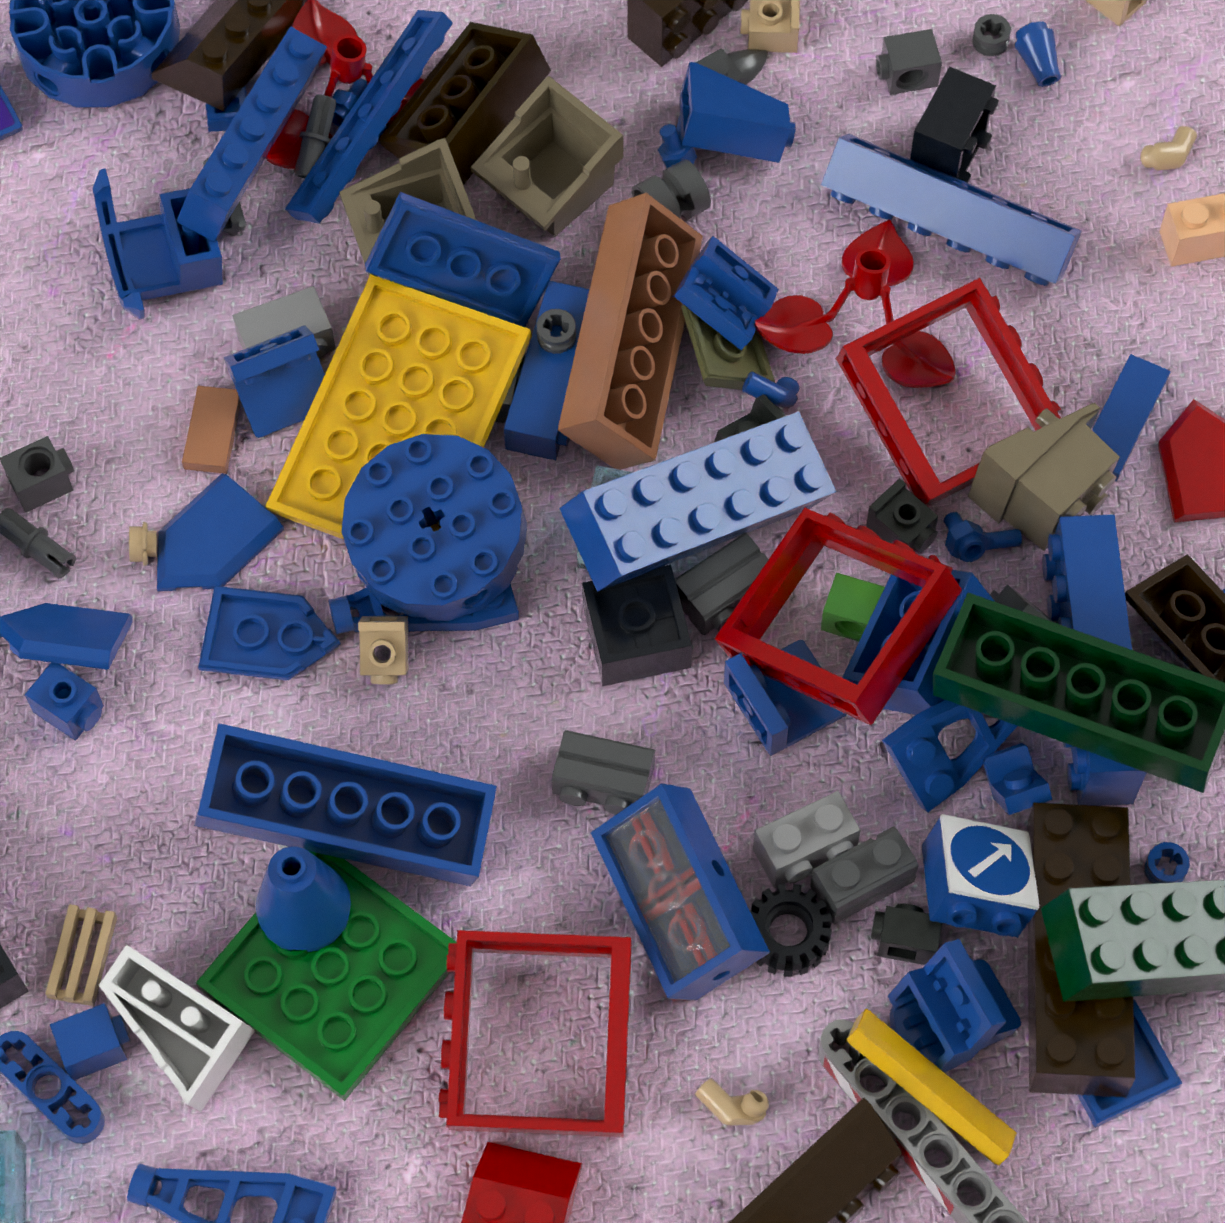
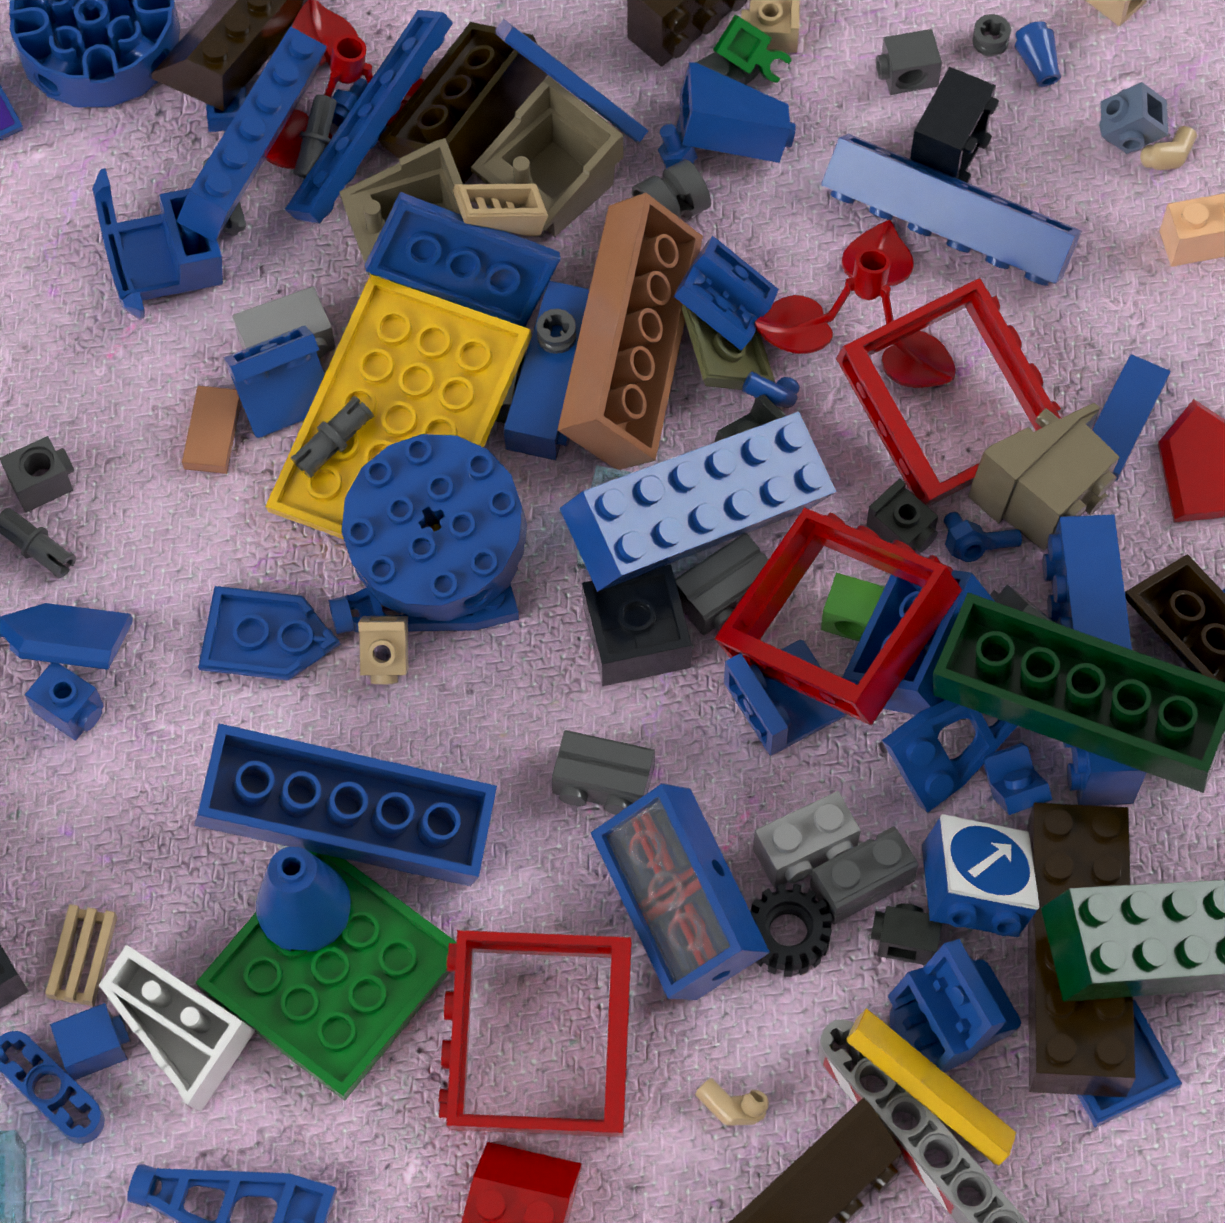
(142, 543): tan plate -> none
(213, 537): blue tile -> none
(332, 436): none -> dark grey pin
(513, 210): none -> tan slope
(571, 81): none -> blue tile
(747, 46): none -> green plate
(1134, 118): none -> sand blue brick
(1175, 853): blue bush -> none

